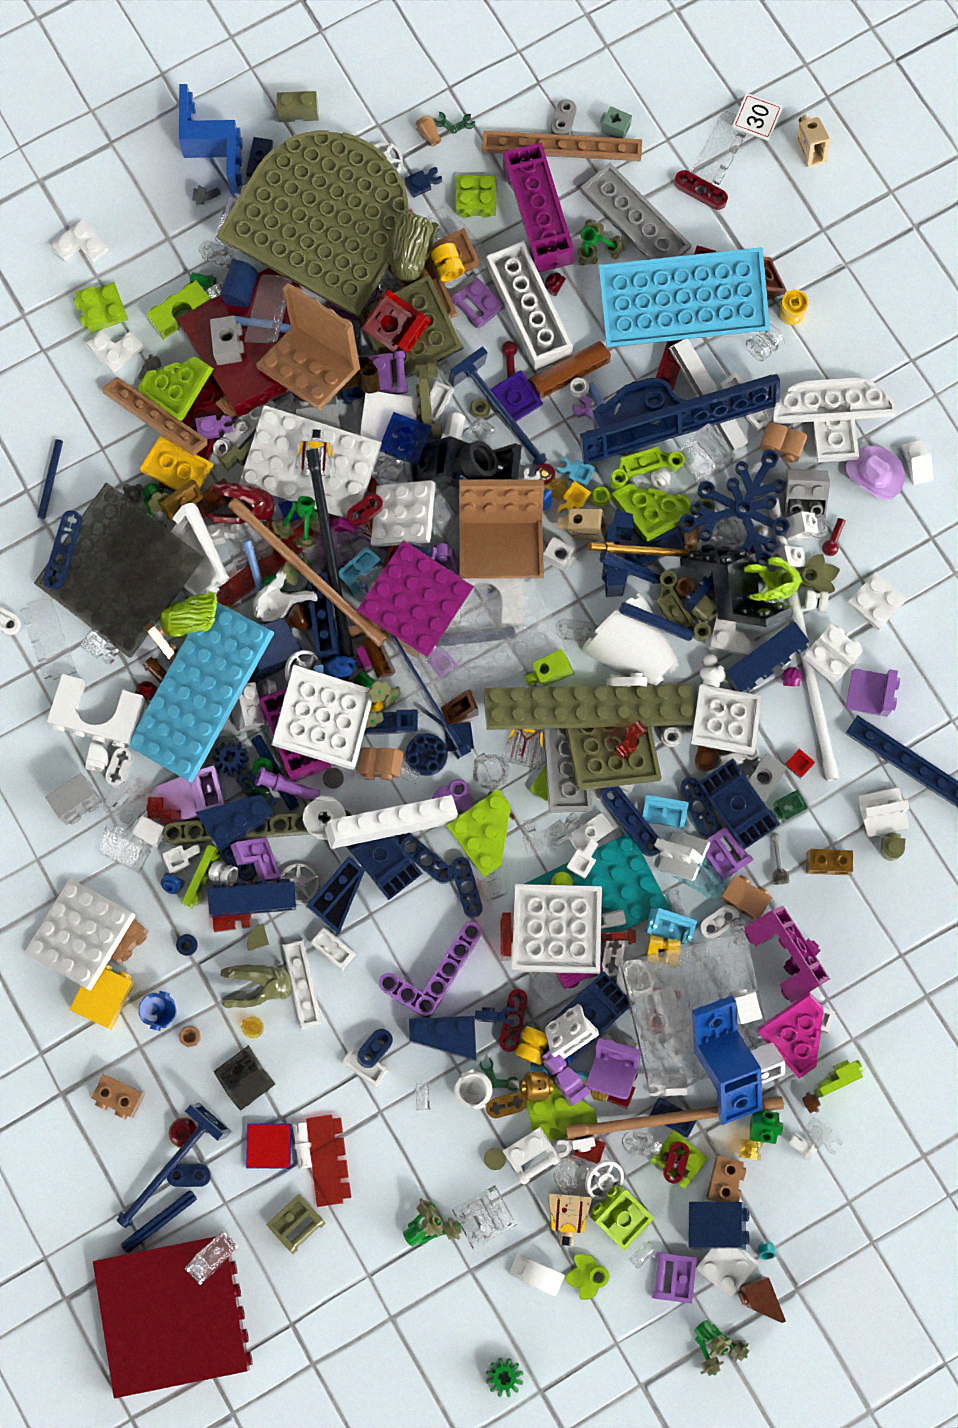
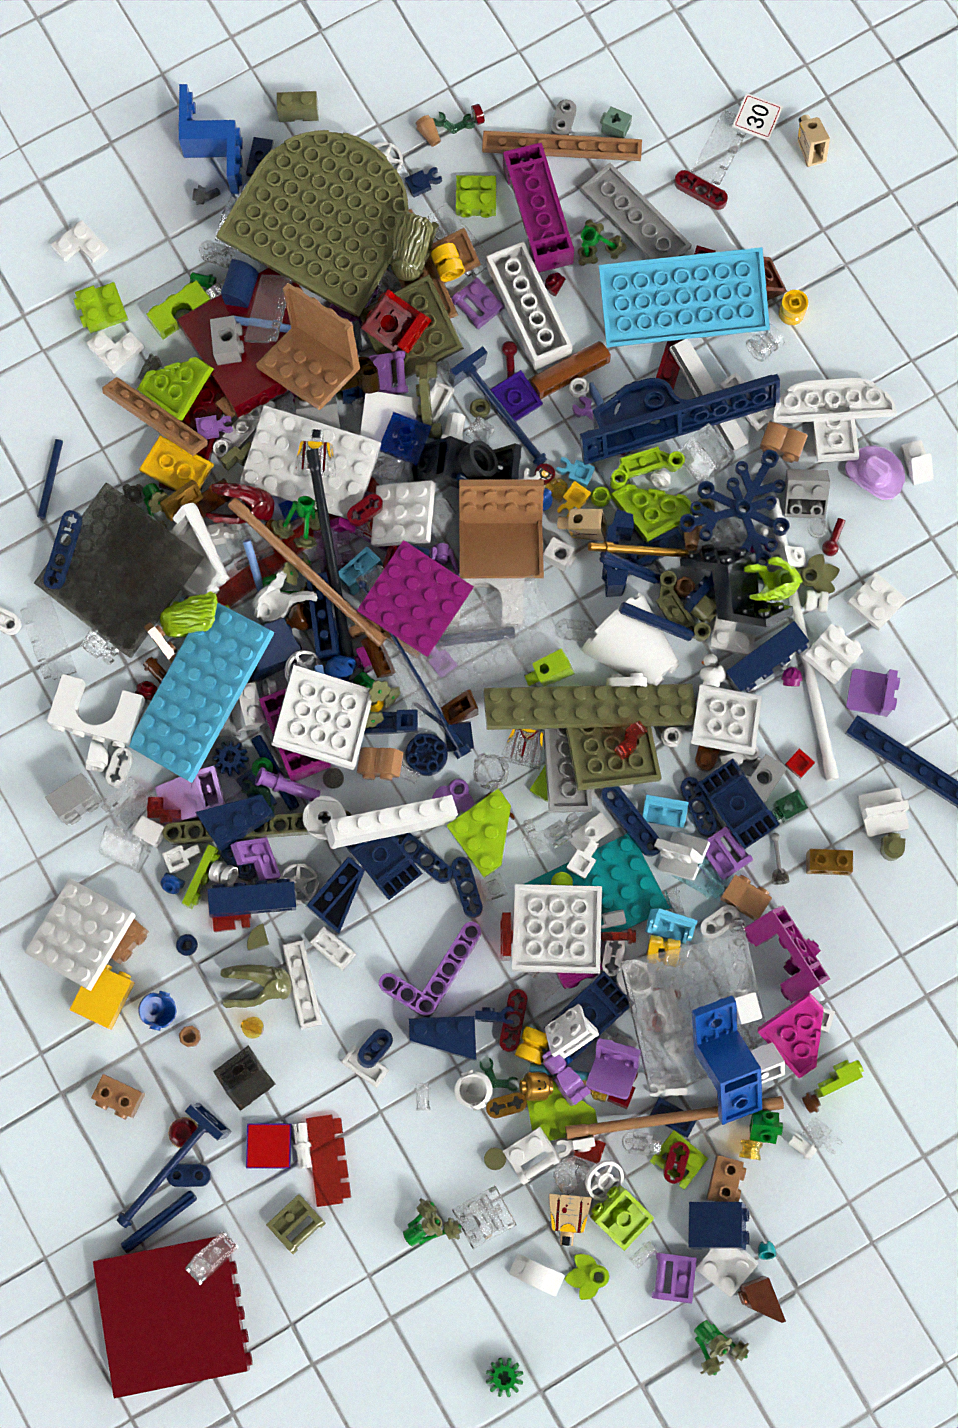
(477, 114): none -> dark red tile
(801, 526): white brick -> none

